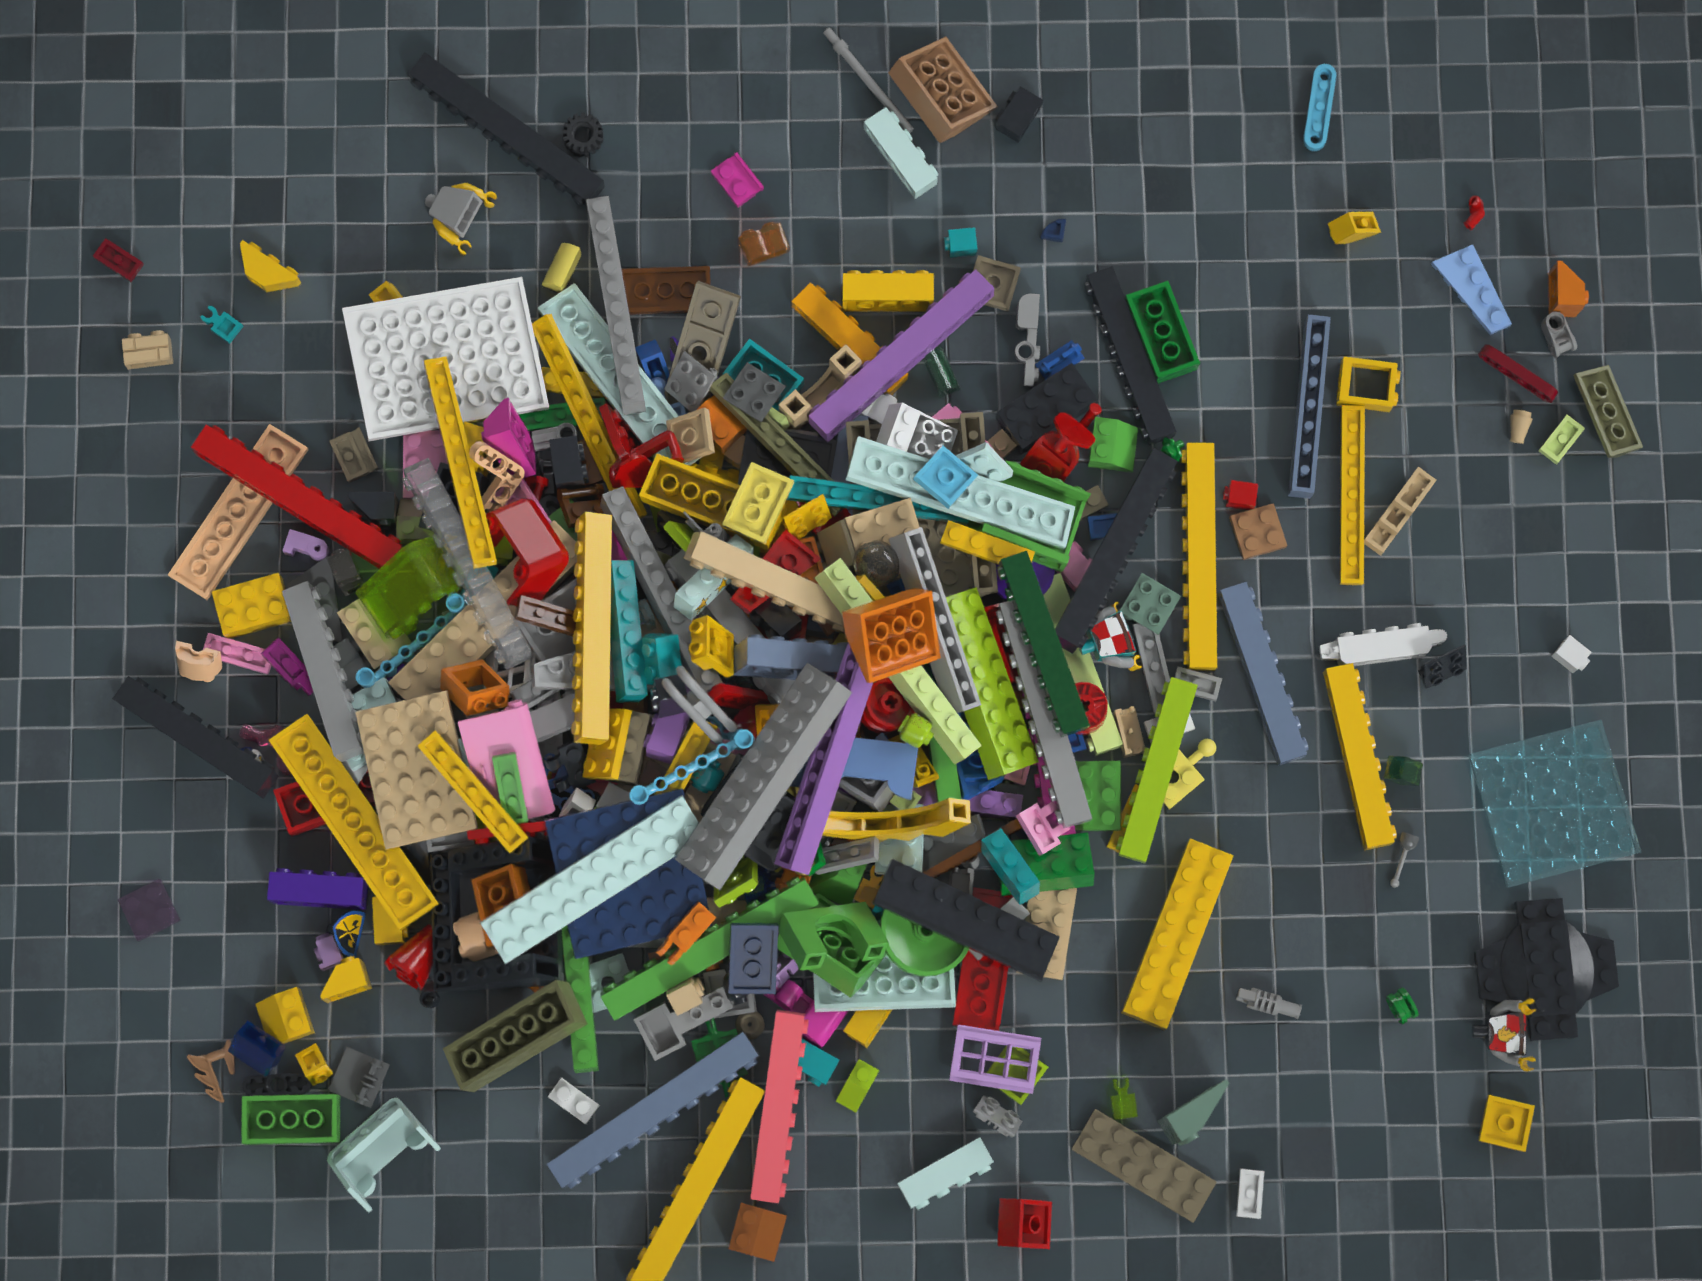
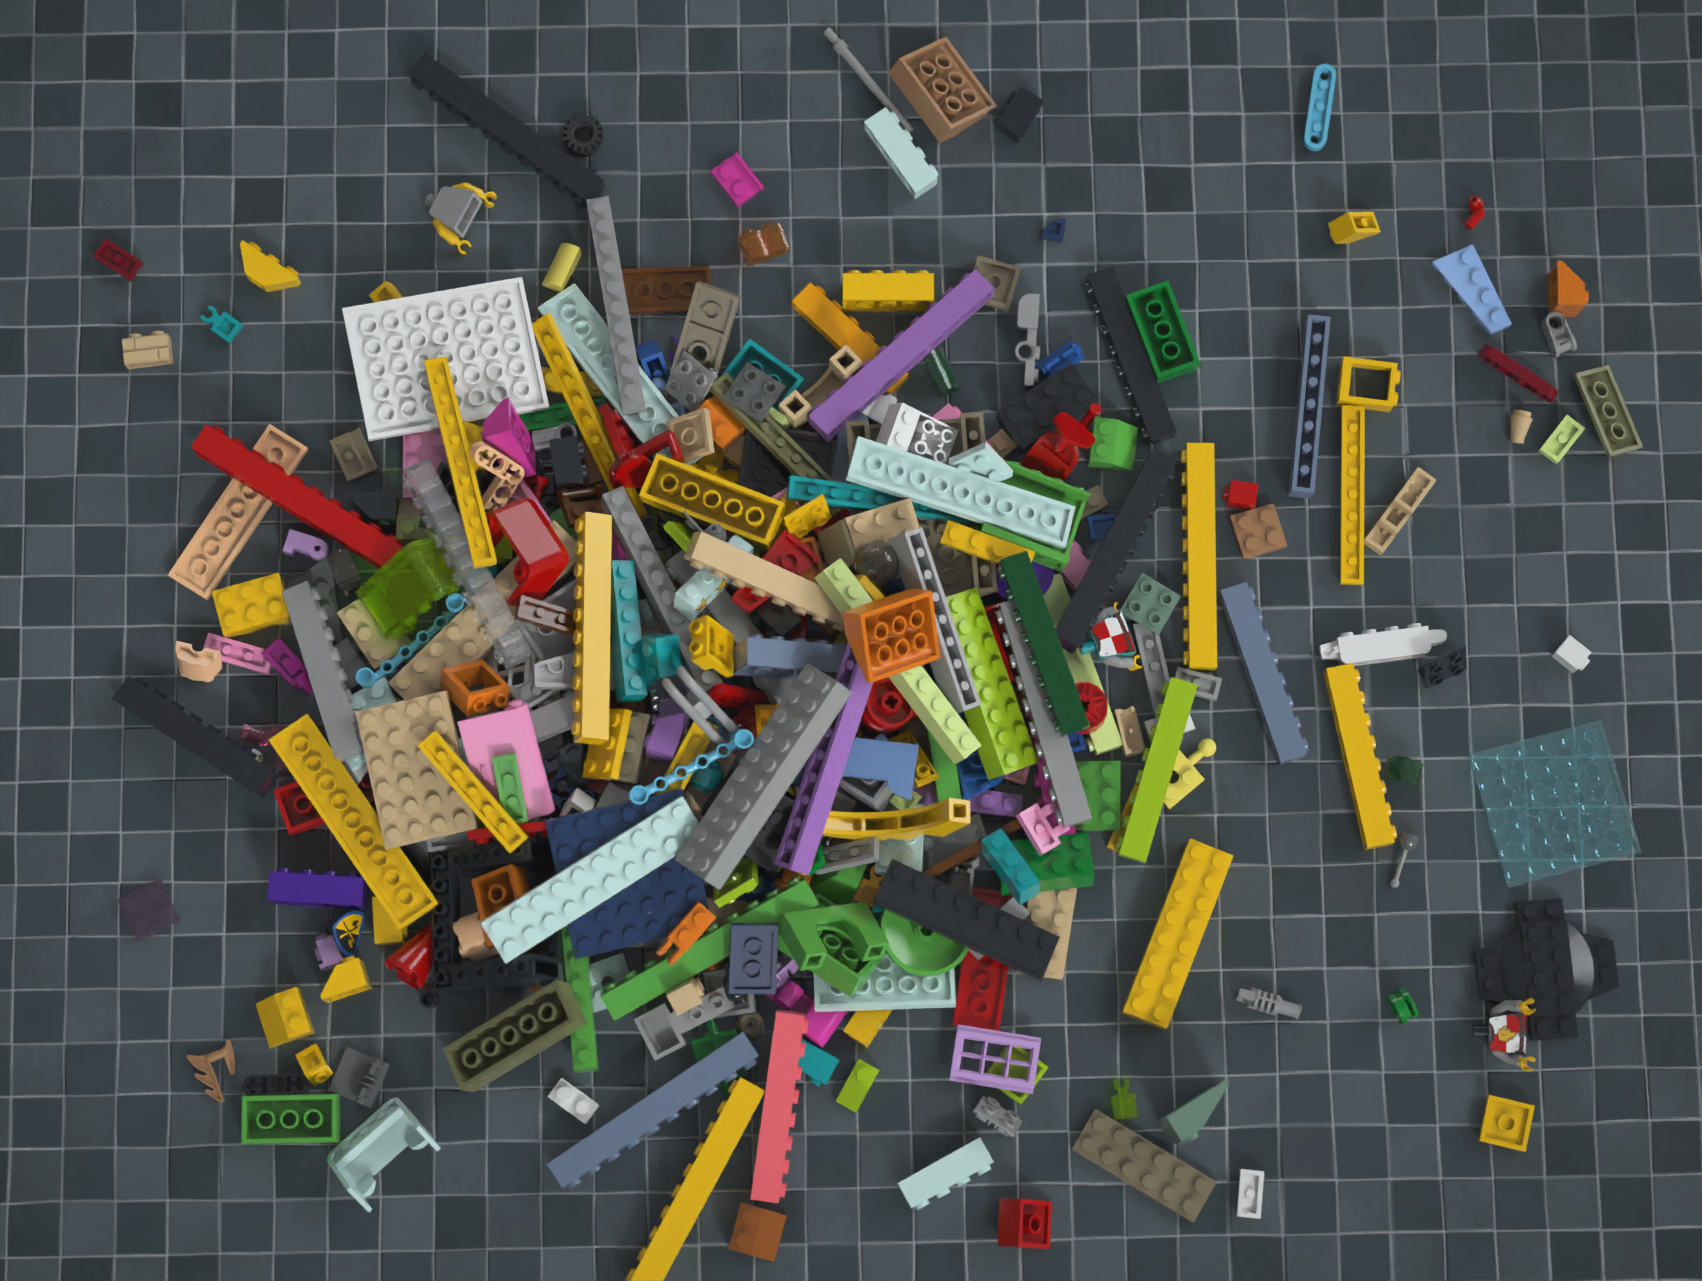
(257, 1048): clear blue brick -> none
(758, 503): light yellow plate -> none
(916, 730): lime head -> none
(945, 477): medium azure plate -> none
(961, 242): teal brick -> none
(1172, 448): green plant -> none

